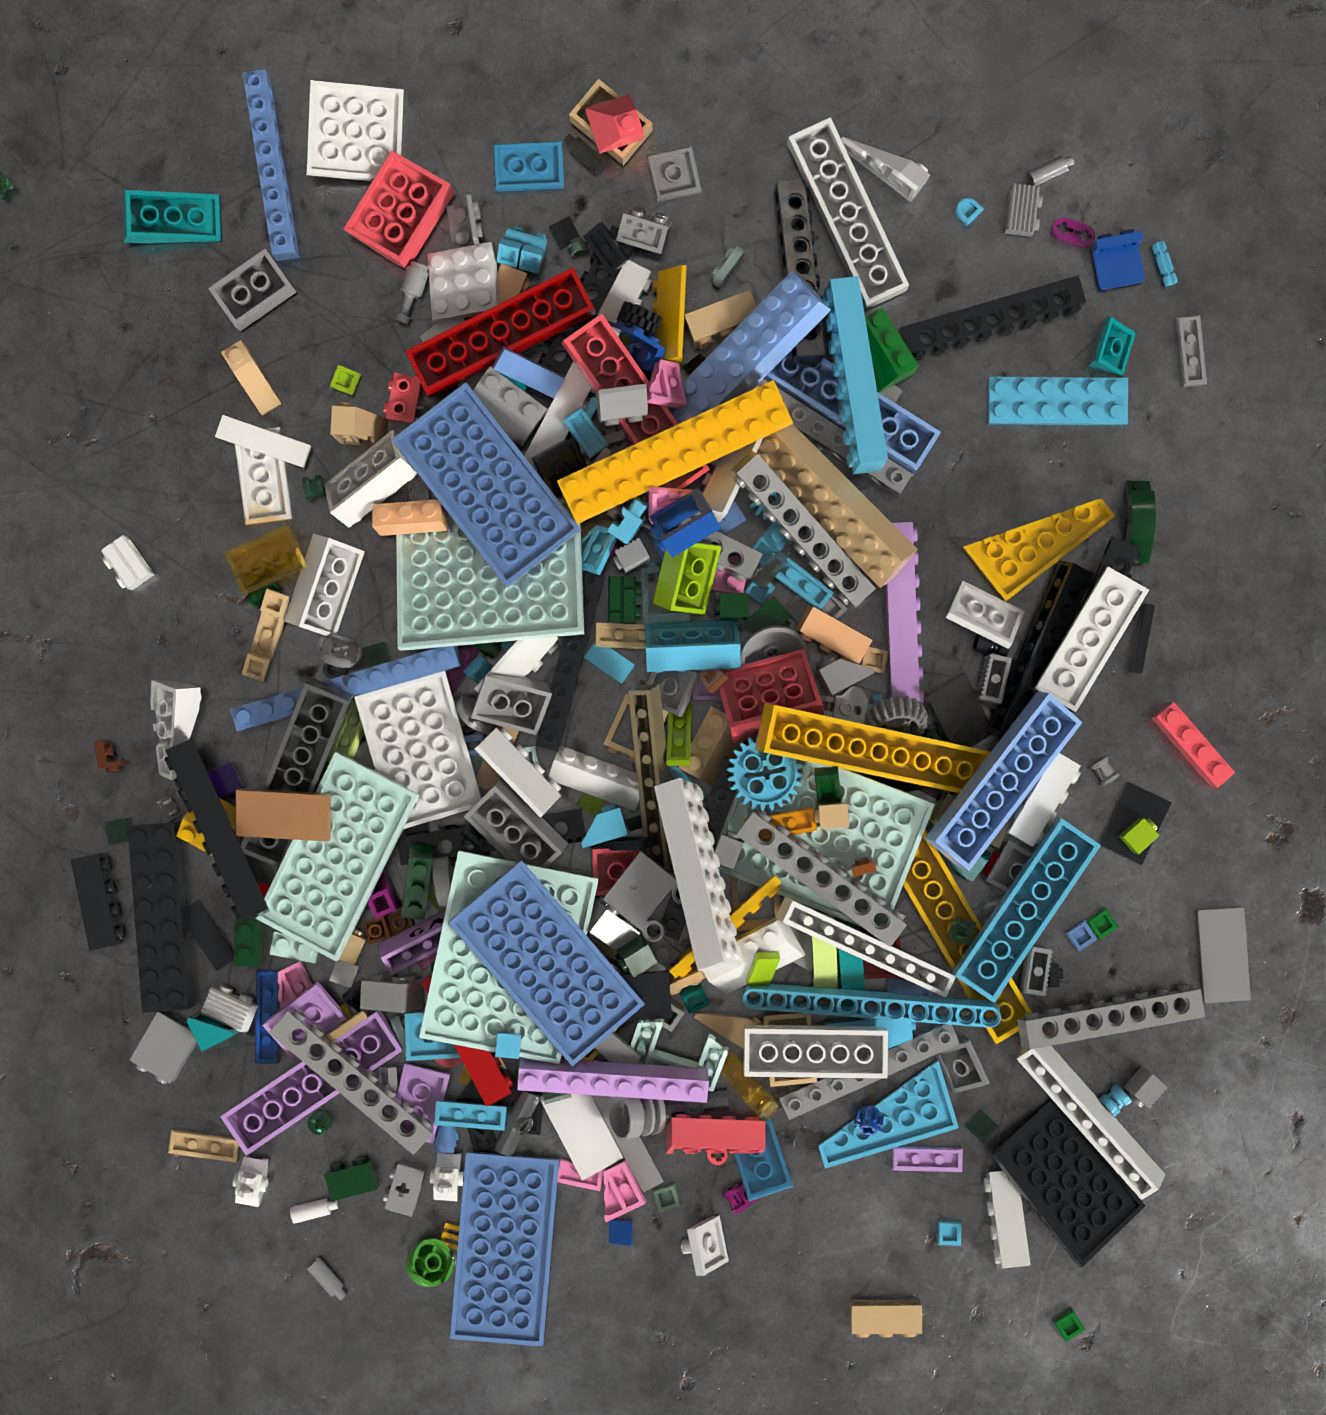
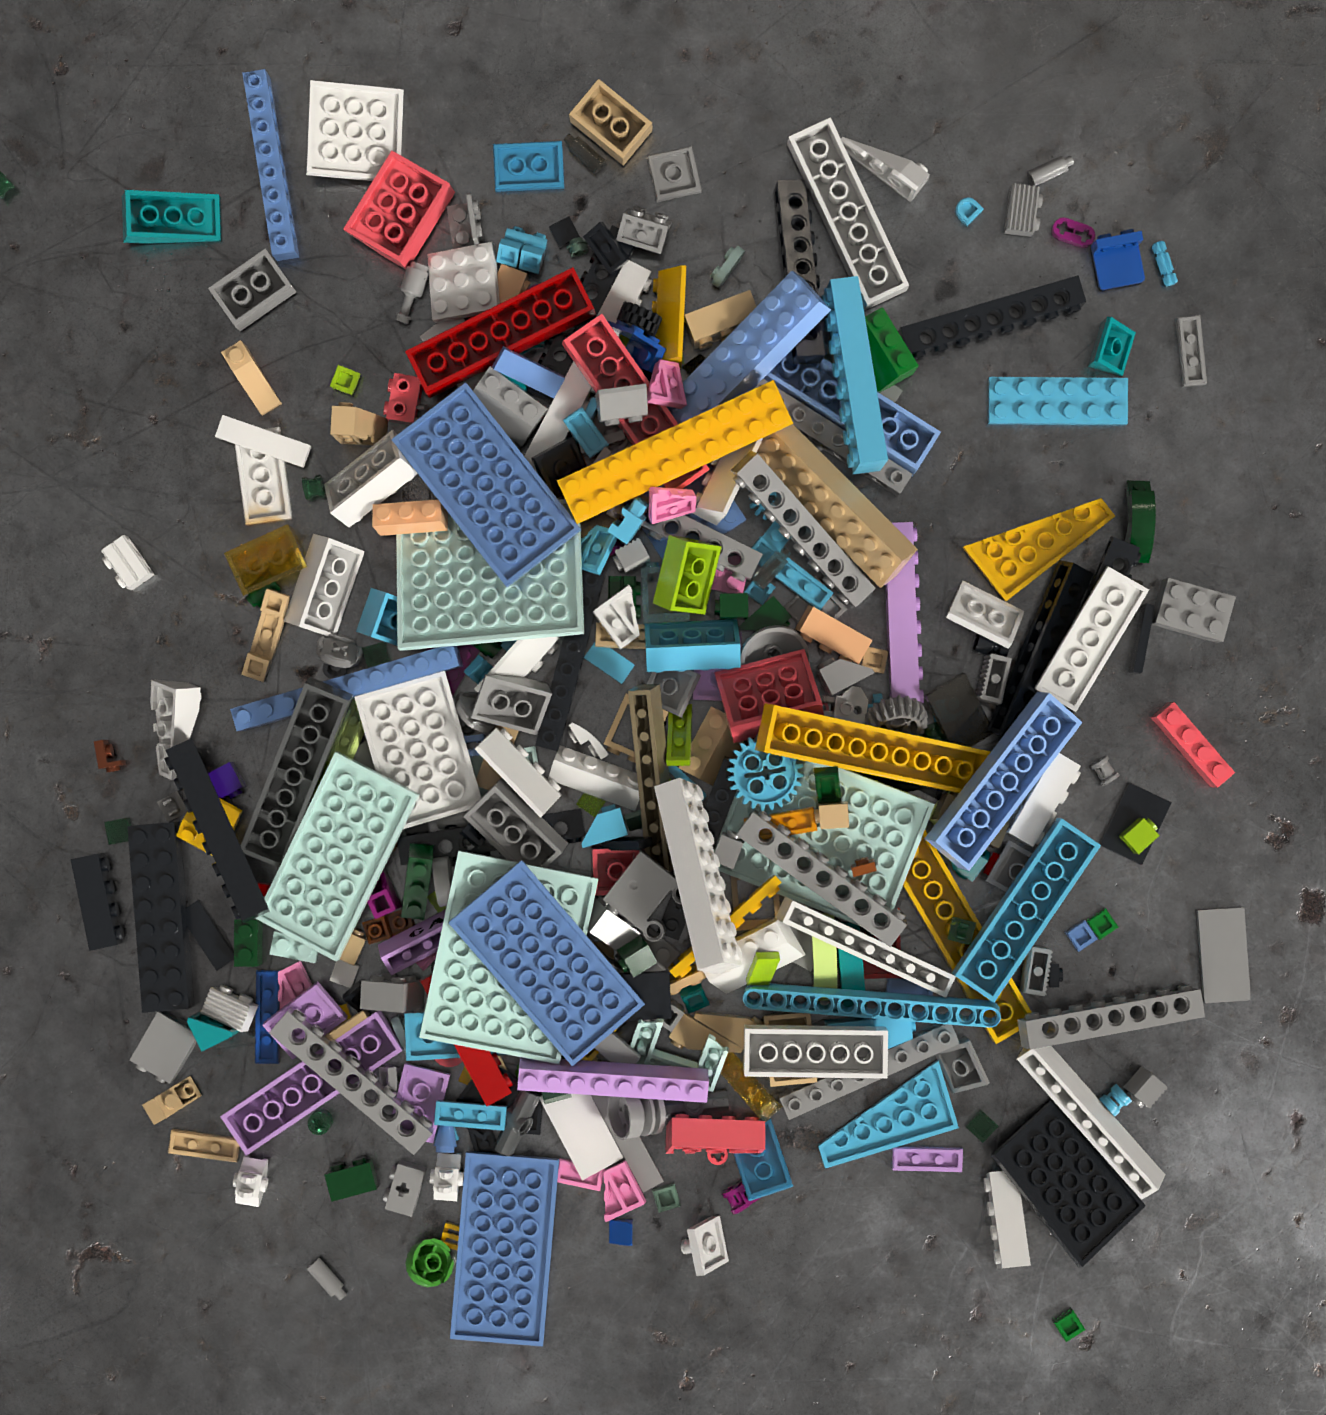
(172, 1100): none -> tan slope
(283, 814): medium nougat tile -> none
(312, 1210): white cylinder -> none
(379, 617): none -> medium azure slope
(508, 1045): medium azure tile -> none
(579, 734): none -> white slope
(615, 123): coral slope -> none
(619, 617): none -> white wing
(691, 531): blue window -> none
(693, 1035): none -> tan slope
(713, 679): nougat tile -> none
(869, 1120): blue gear -> none
(885, 1317): tan brick -> none
(949, 1232): medium azure tile -> none
(1193, 610): none -> light grey brick

